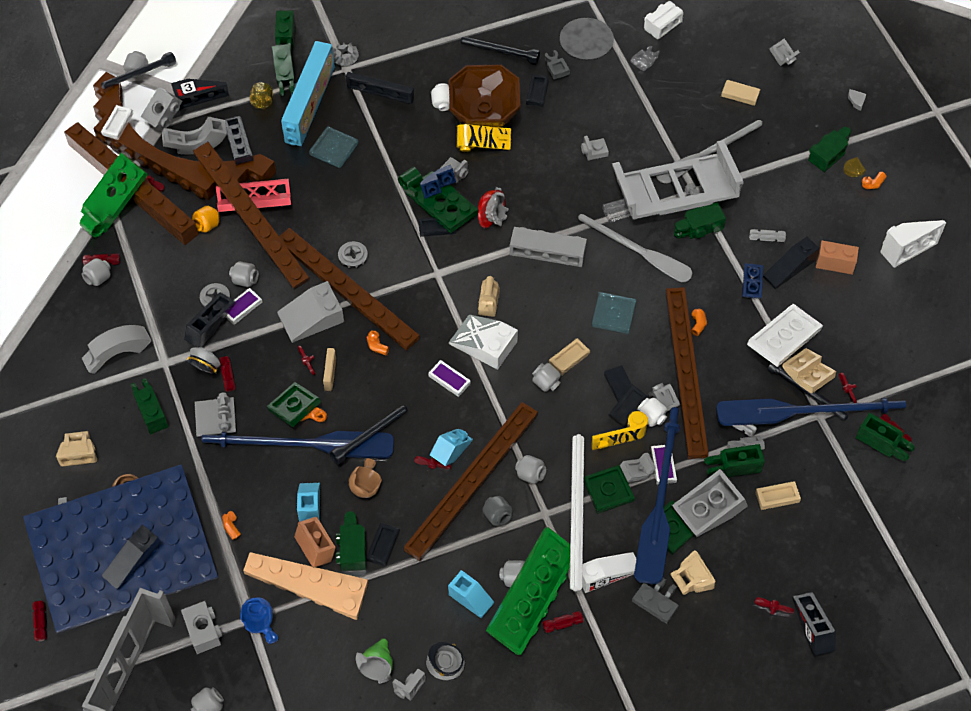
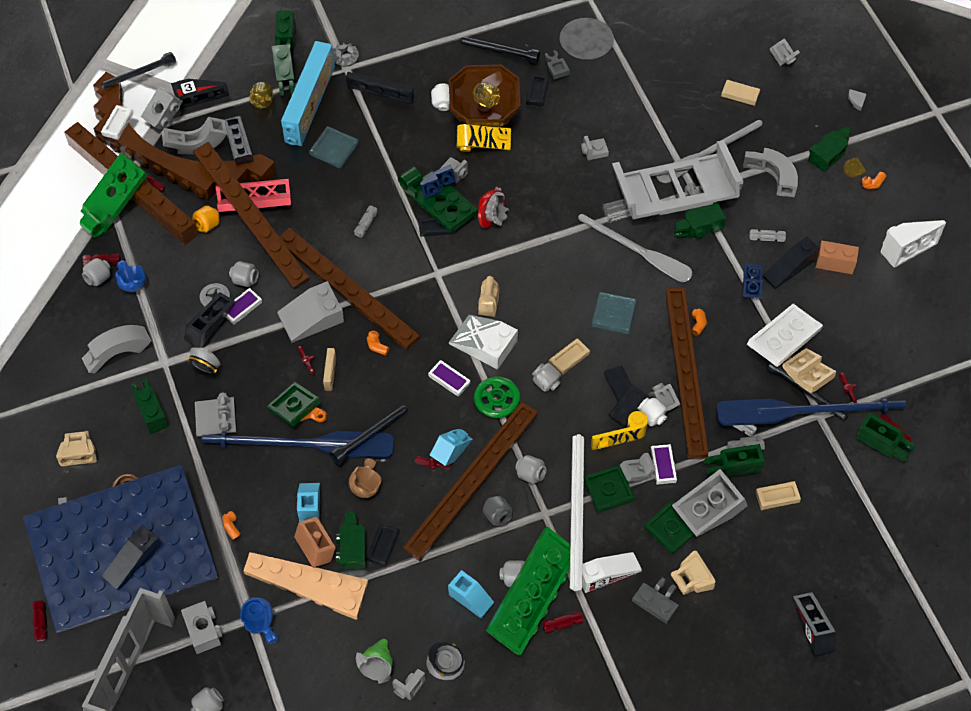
(130, 277): none -> blue hair
(135, 60): light grey head -> none
(227, 374): dark red axle -> none
(357, 248): light grey gear -> none
(366, 221): none -> light grey axle
(486, 94): none -> clear yellow head
(497, 382): none -> green plate
(548, 246): light grey brick -> none
(644, 59): clear plate -> none
(656, 530): dark blue piece -> none
(663, 19): white brick -> none
(774, 605): dark red piece -> none
(778, 166): none -> light grey arch

